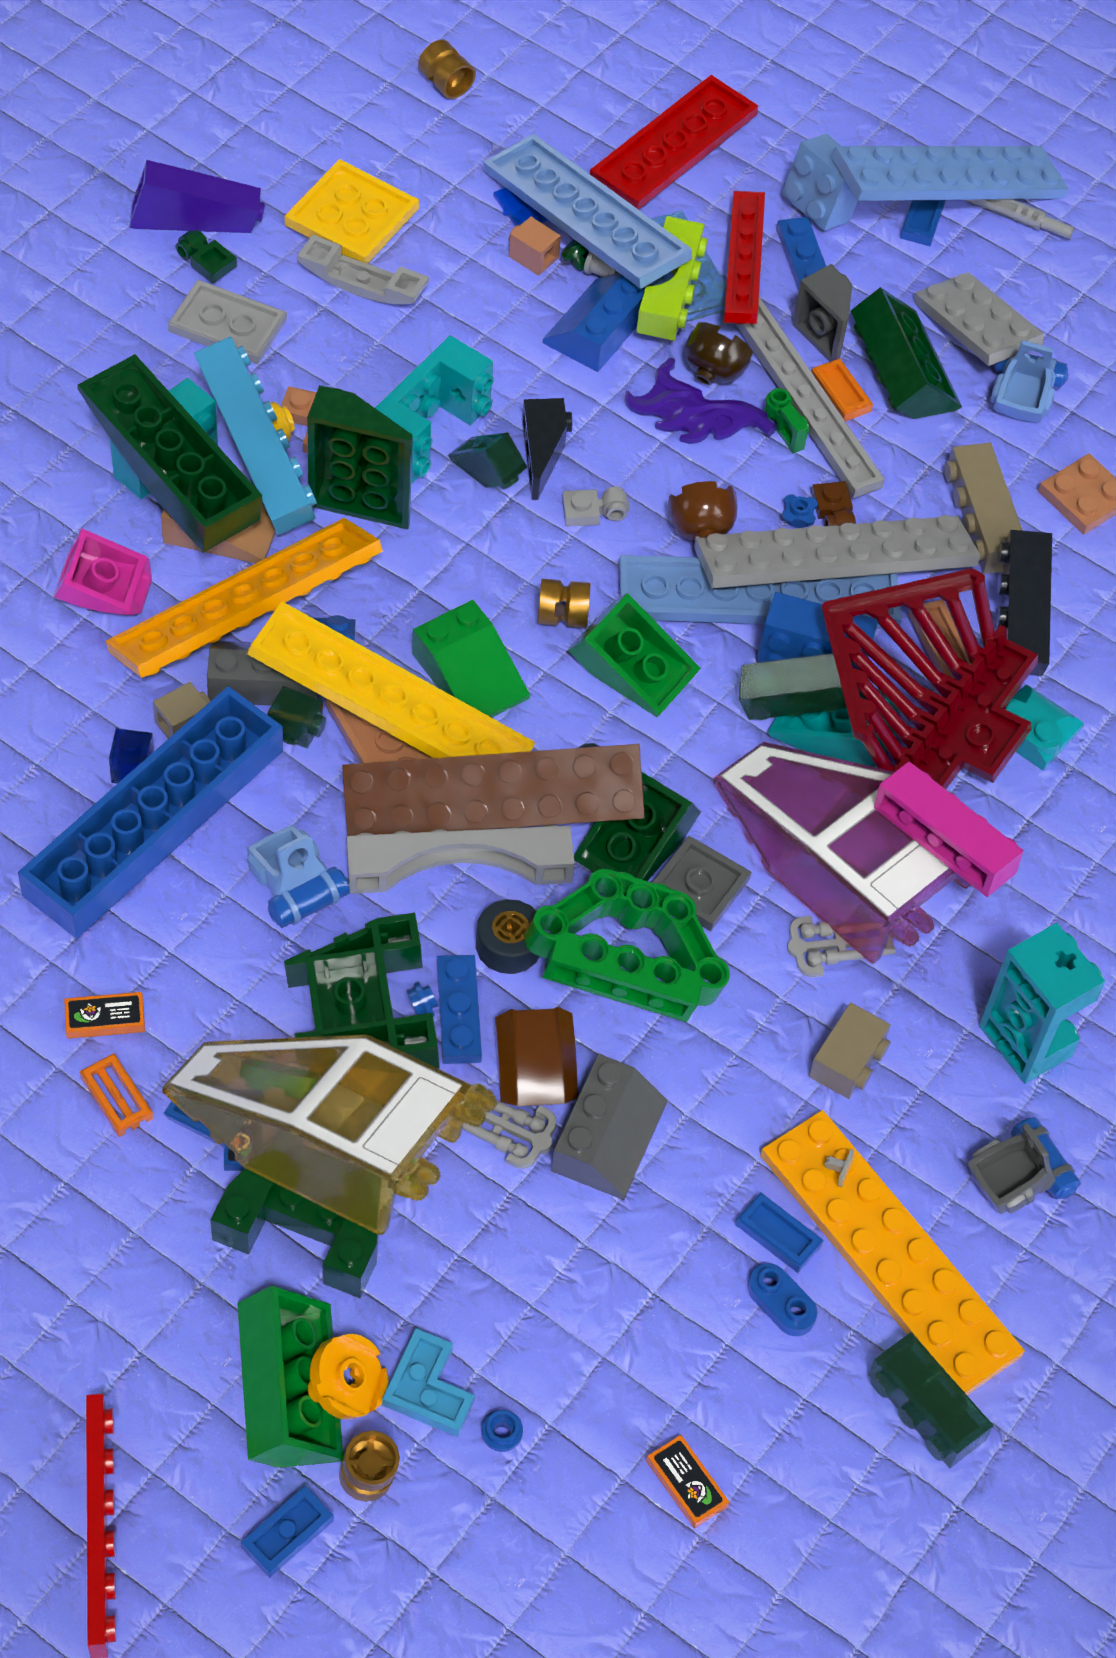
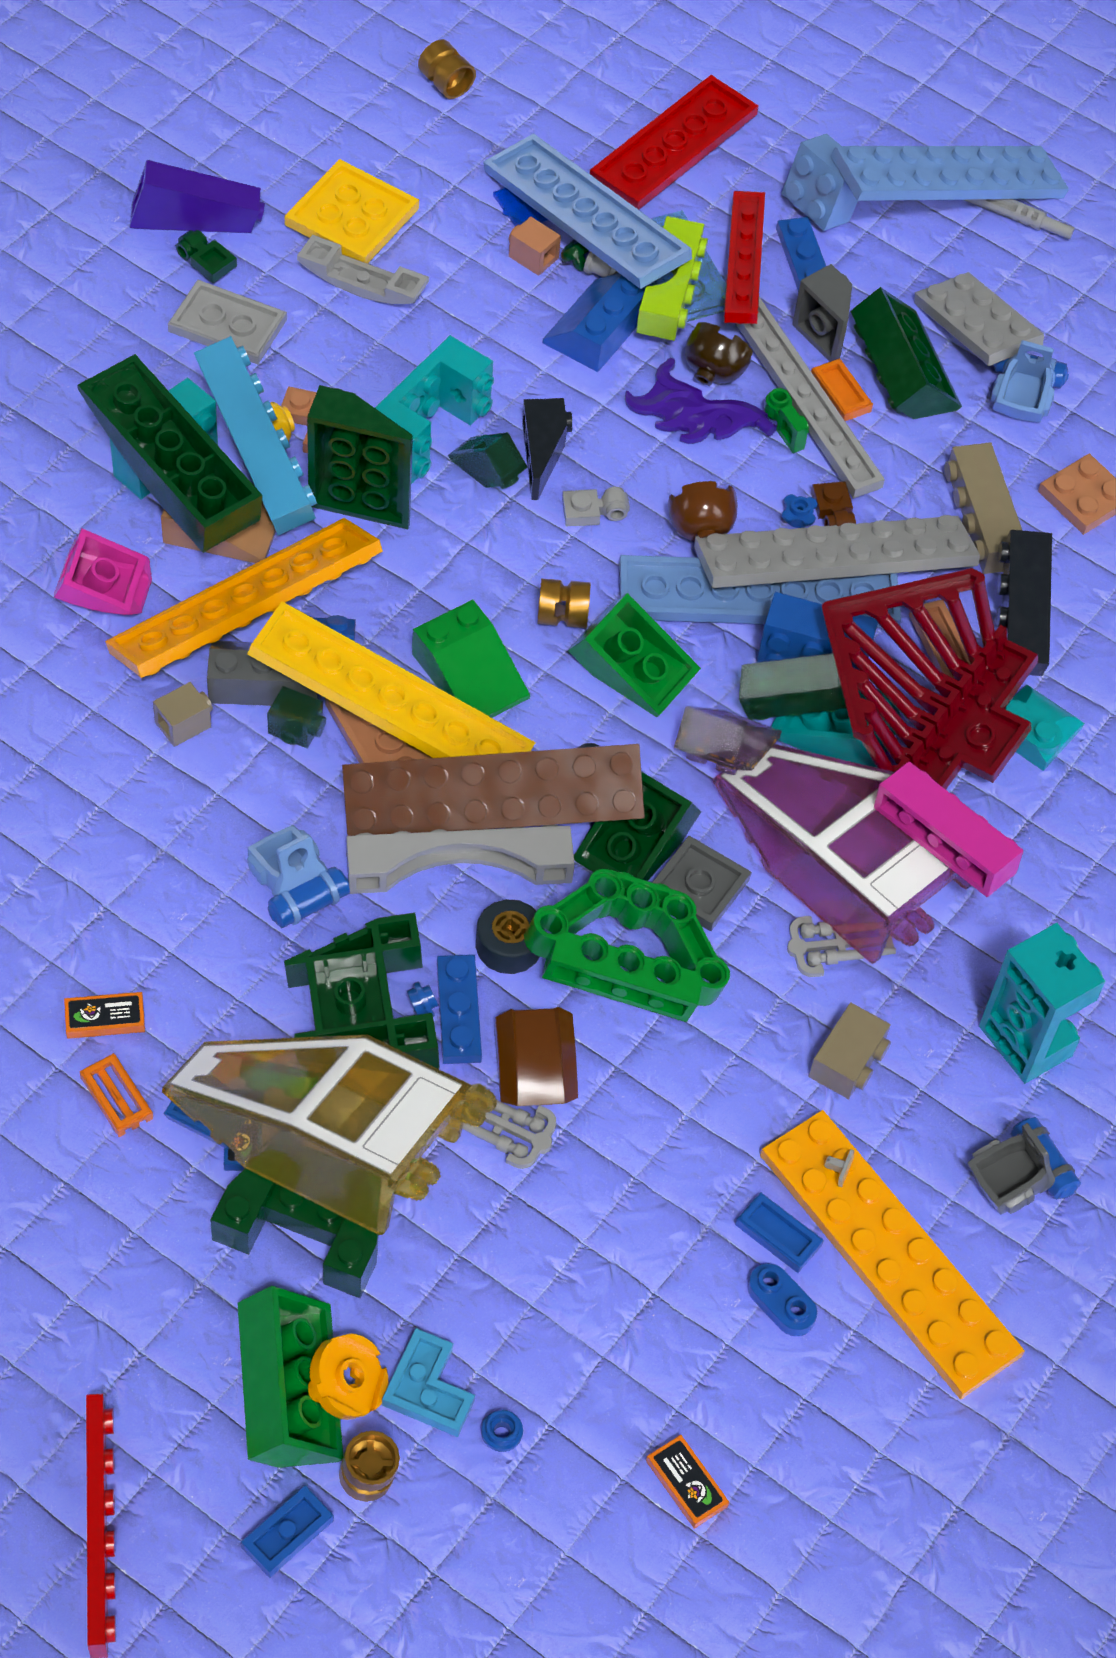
(128, 751): clear blue brick -> none
(151, 812): blue brick -> none
(609, 1128): dark grey slope -> none
(724, 739): none -> clear purple slope
(922, 221): blue tile -> none
(929, 1400): clear green brick -> none

